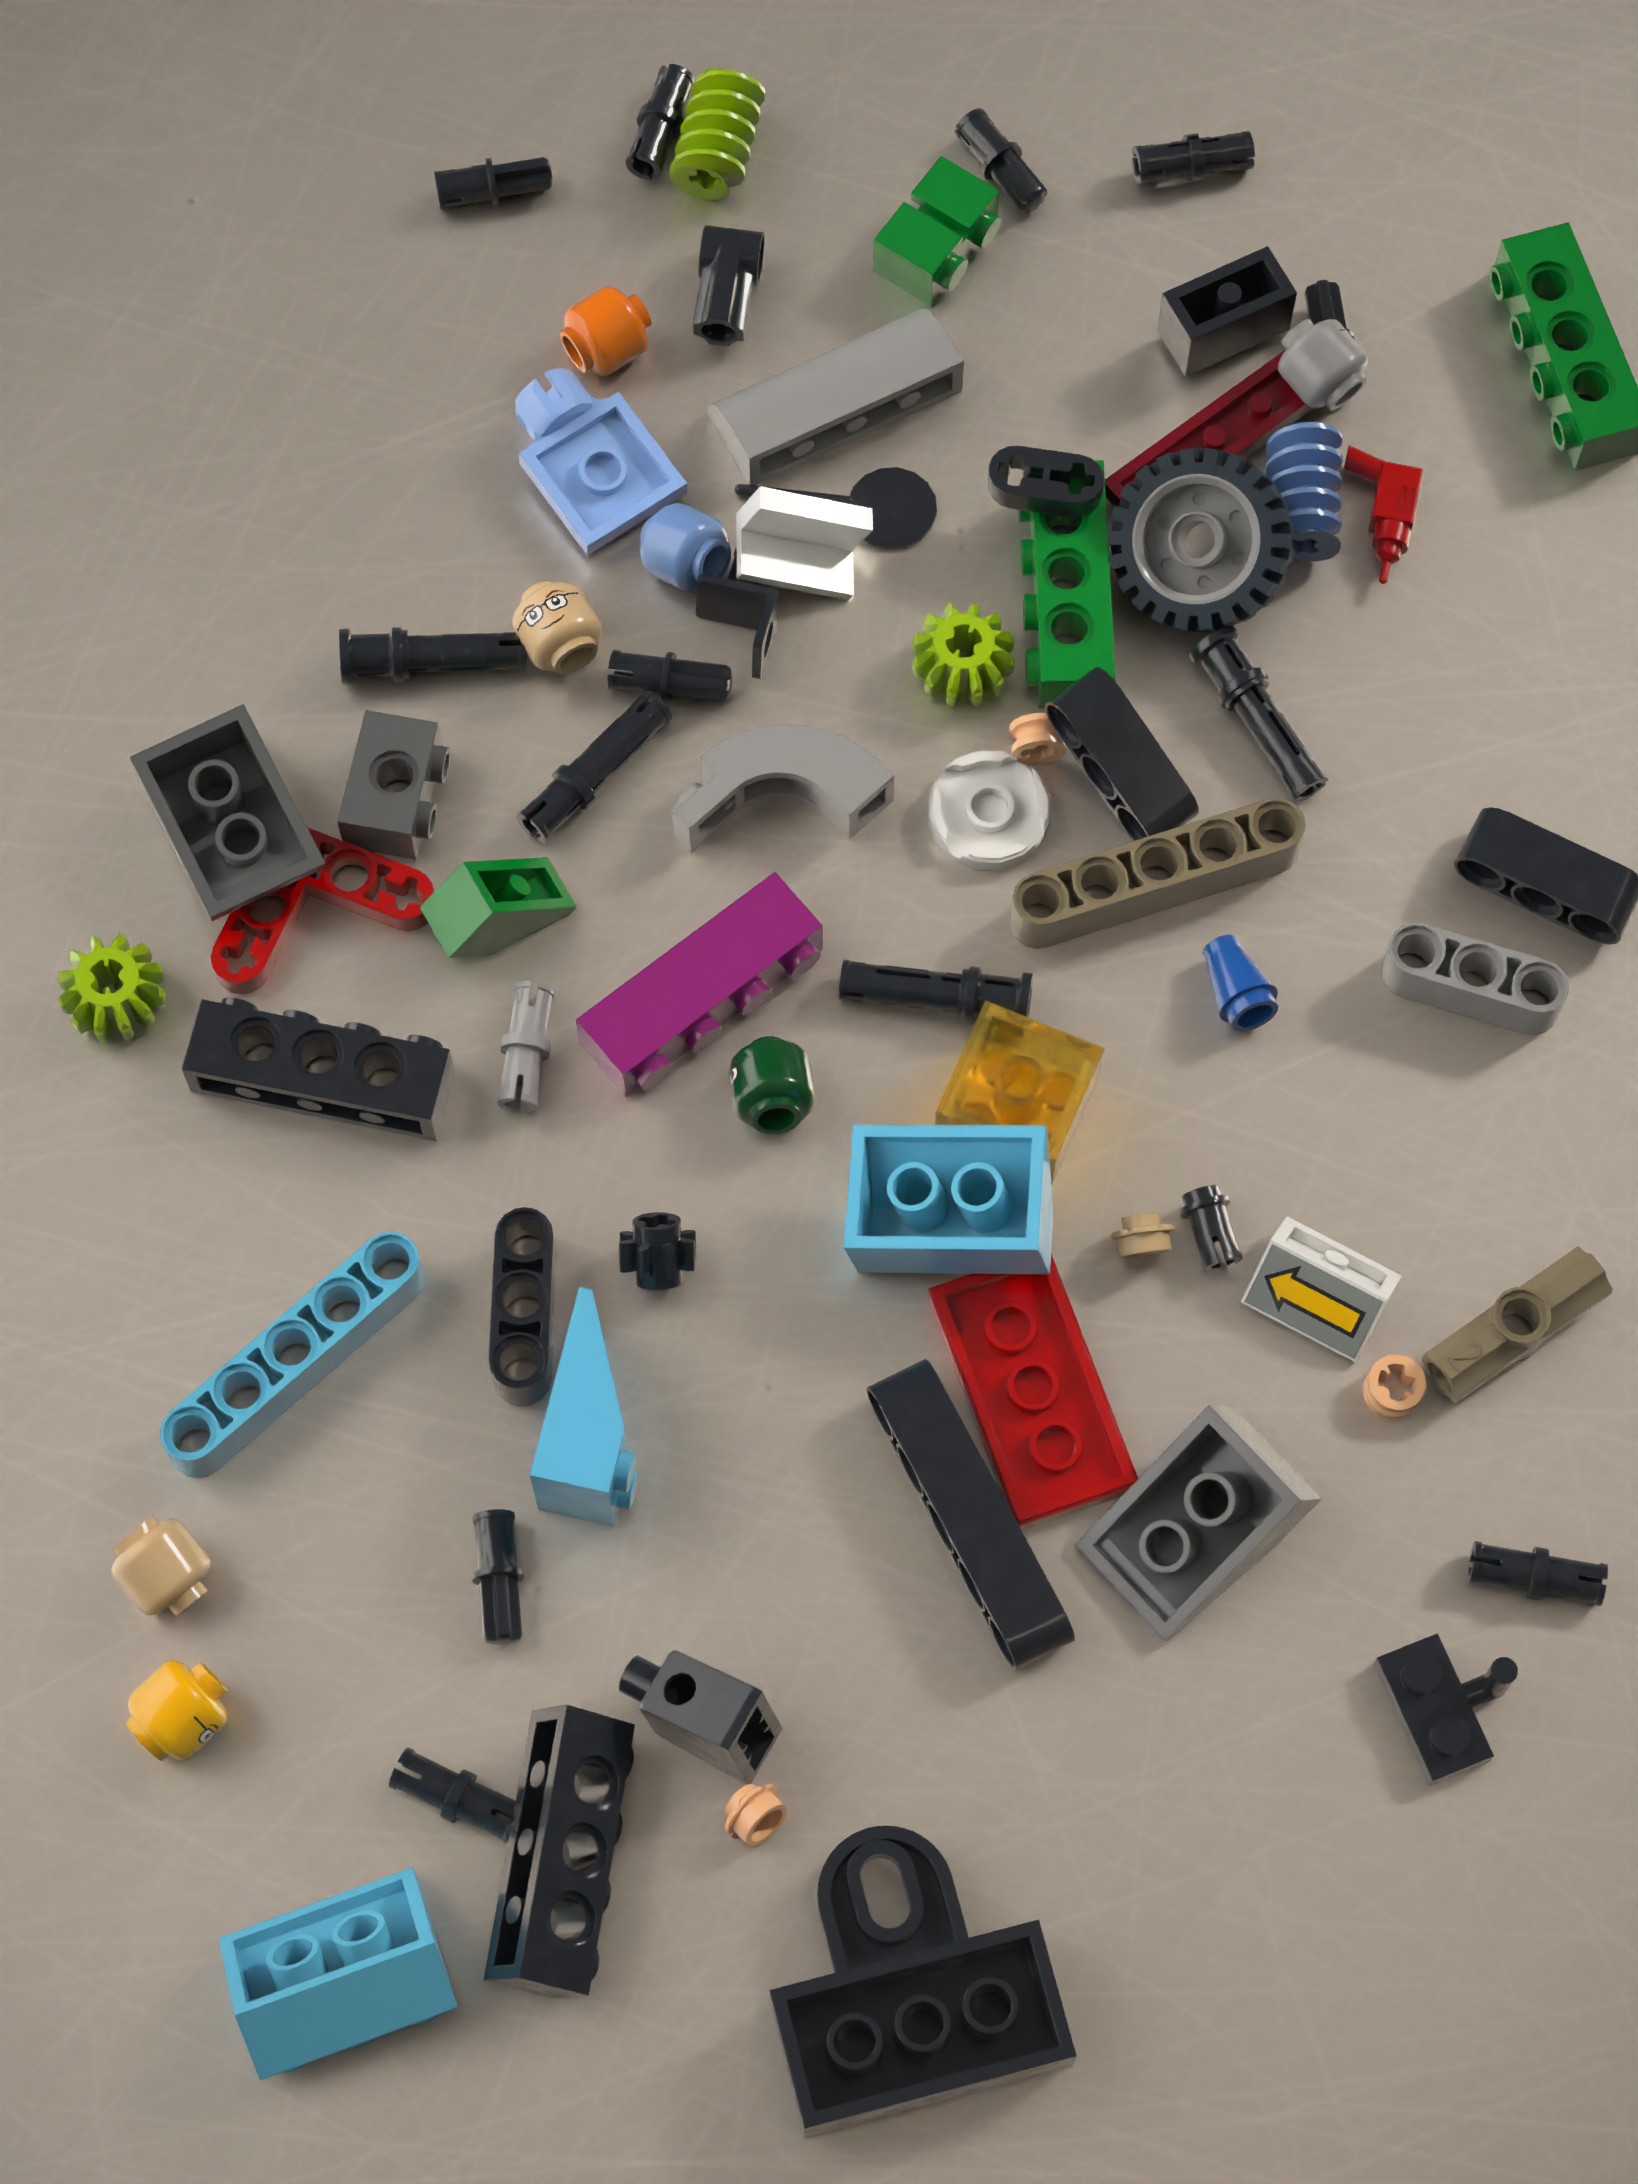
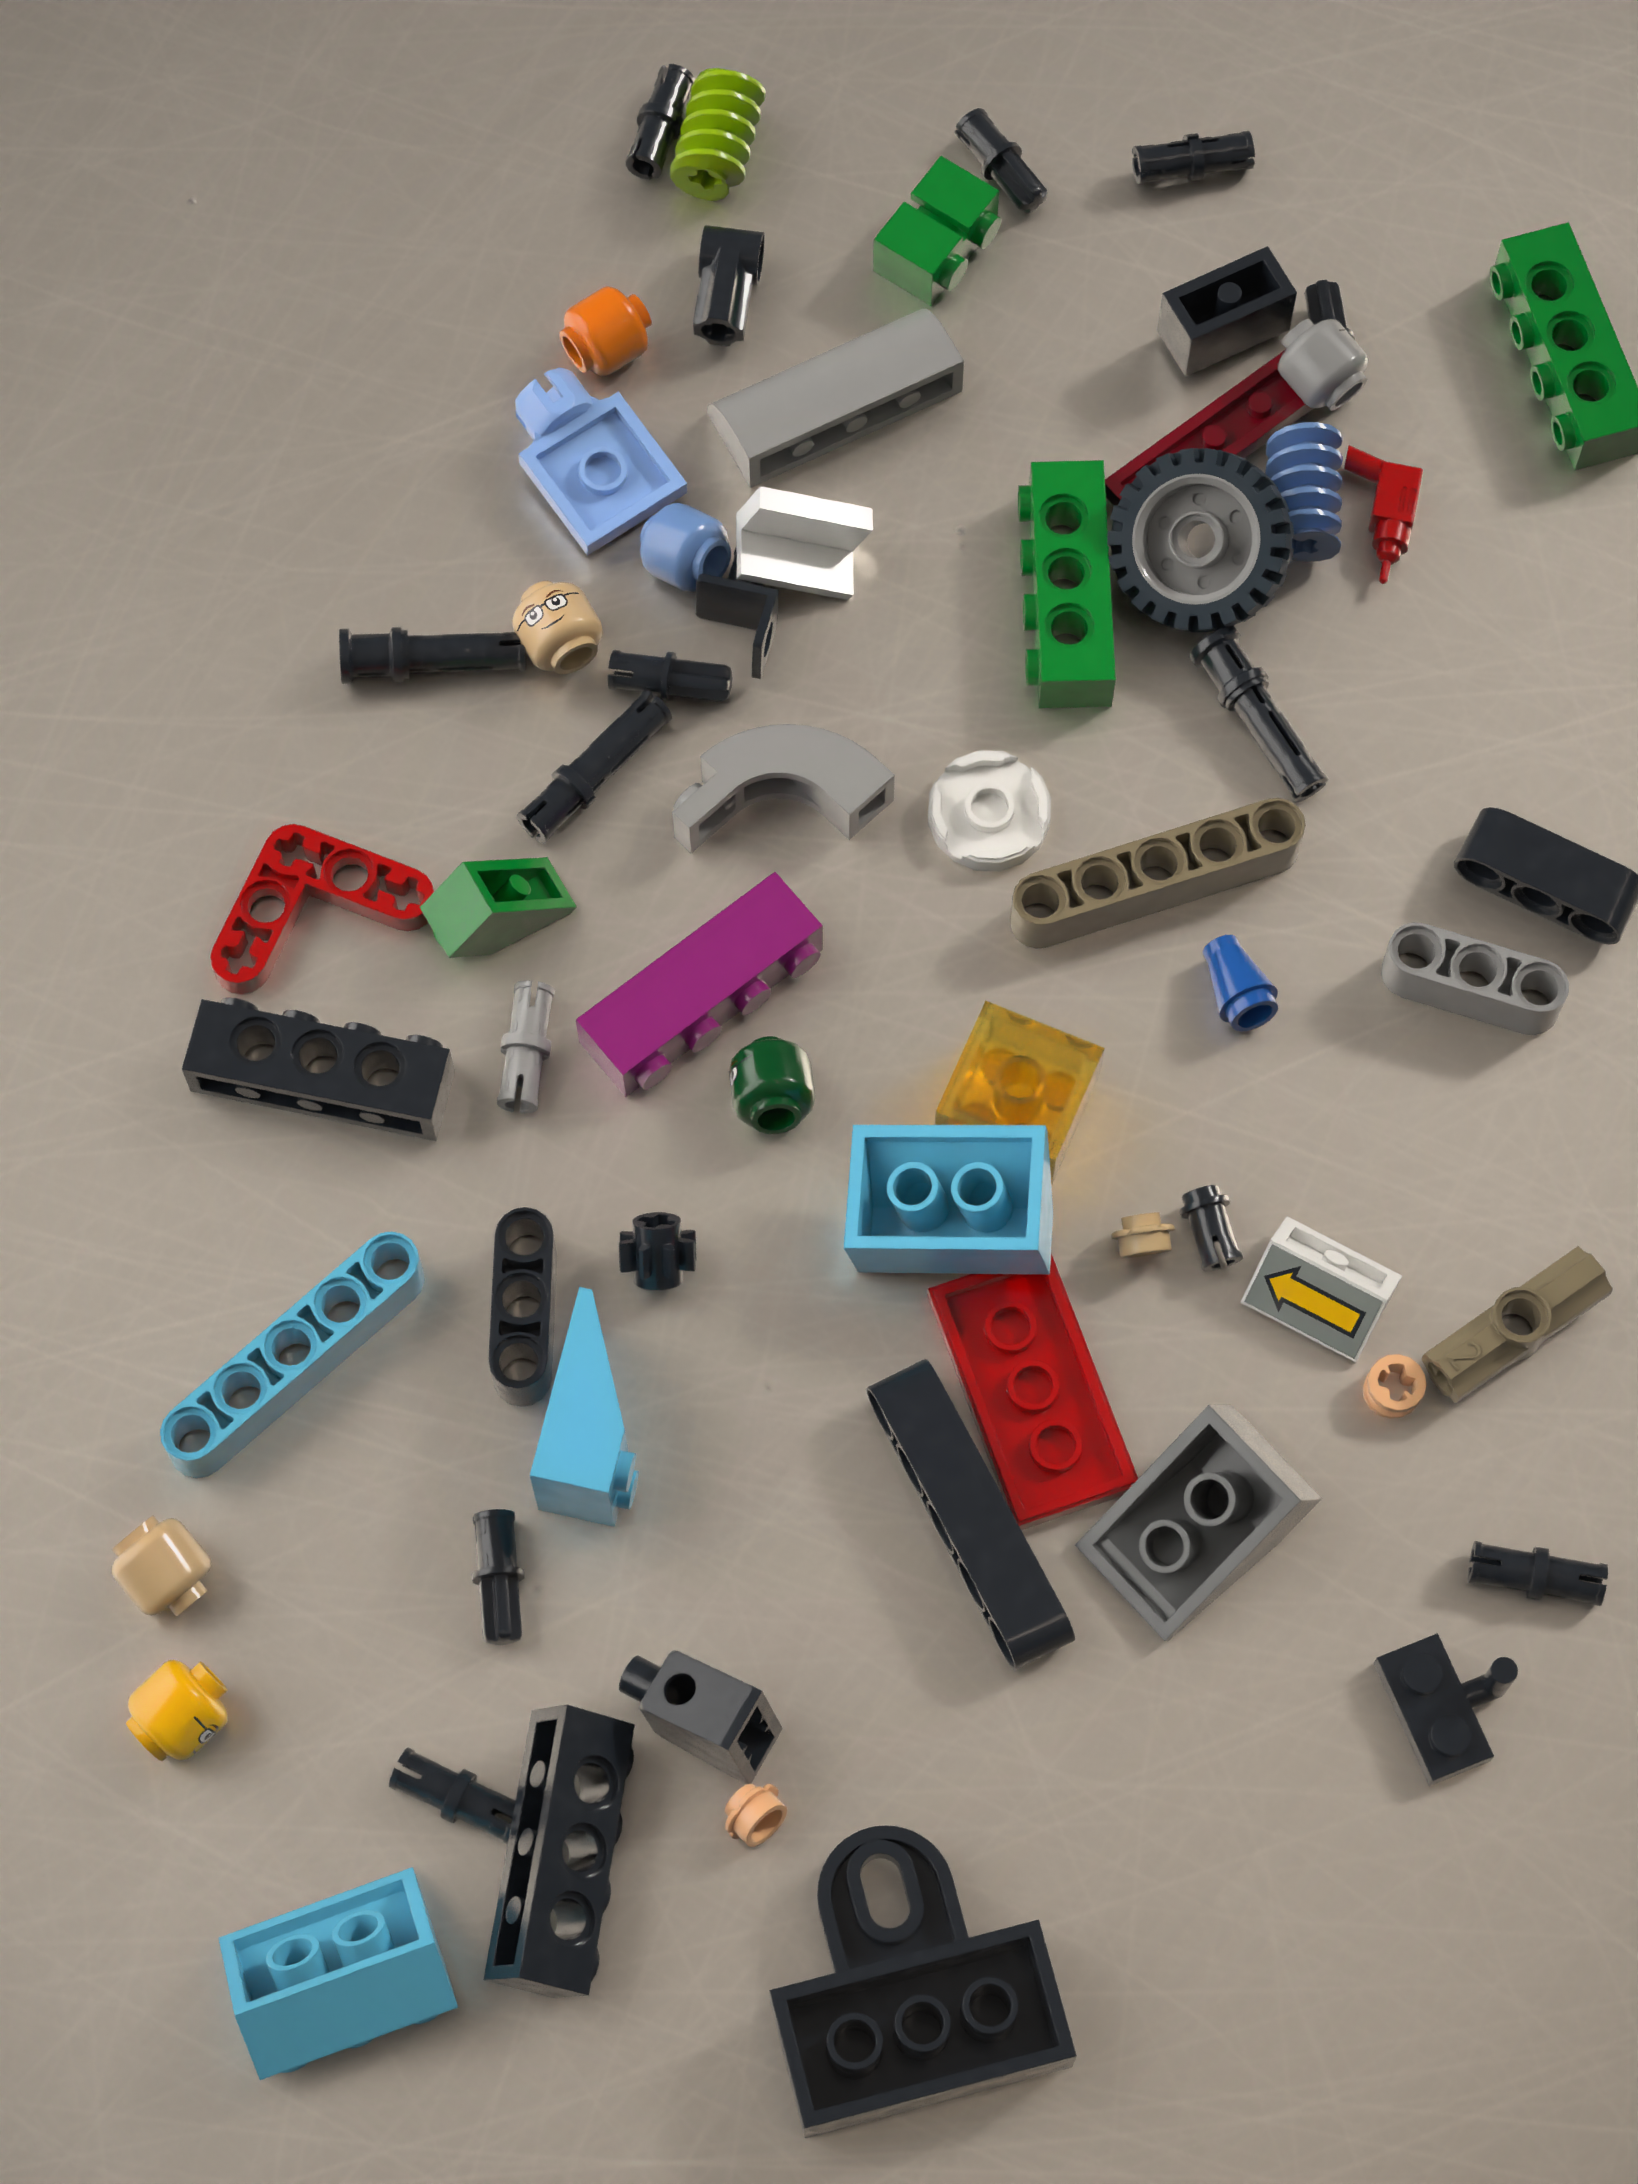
(105, 967): lime gear -> none
(227, 812): dark grey slope -> none
(387, 751): dark grey brick -> none
(491, 181): black axle -> none
(899, 501): black piece -> none
(935, 990): black pin -> none
(939, 651): lime gear -> none
(1036, 740): light nougat bush -> none
(1045, 481): black beam -> none
(1121, 756): black beam -> none

